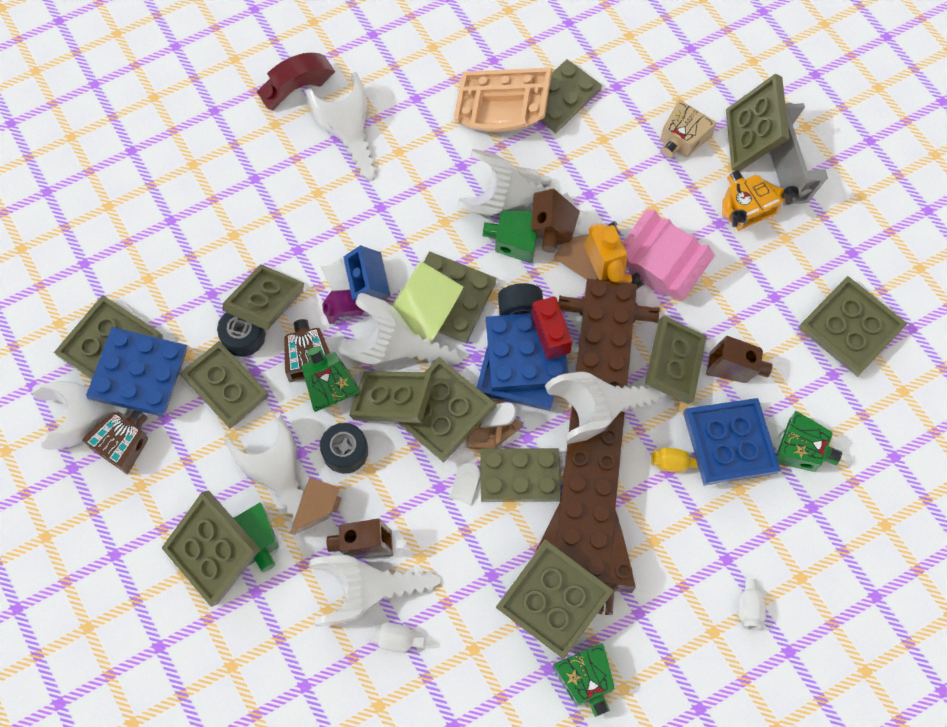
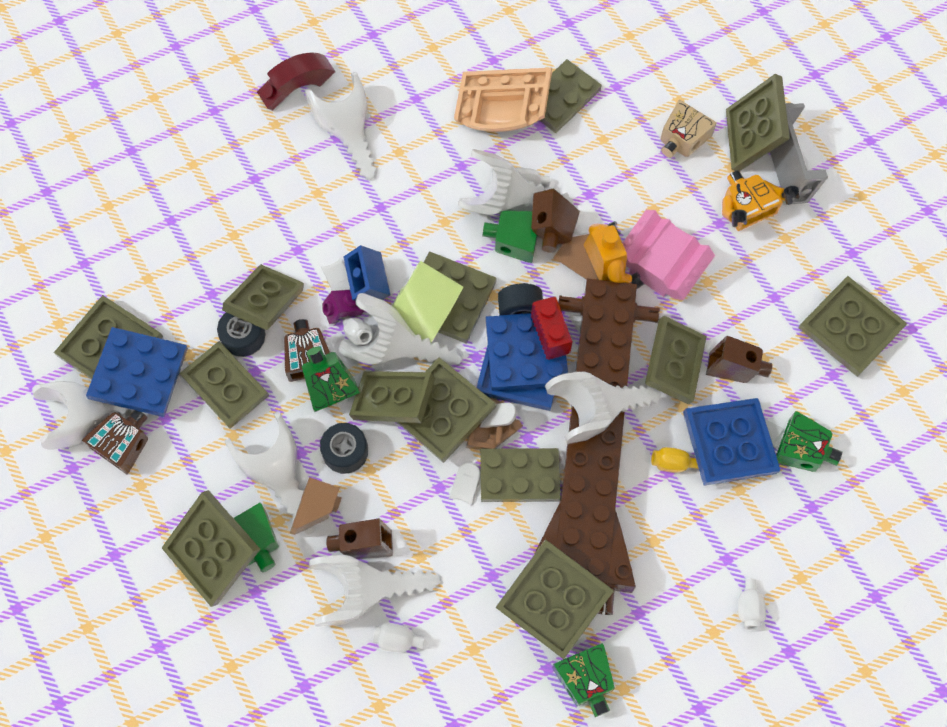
(357, 331): none -> white plant

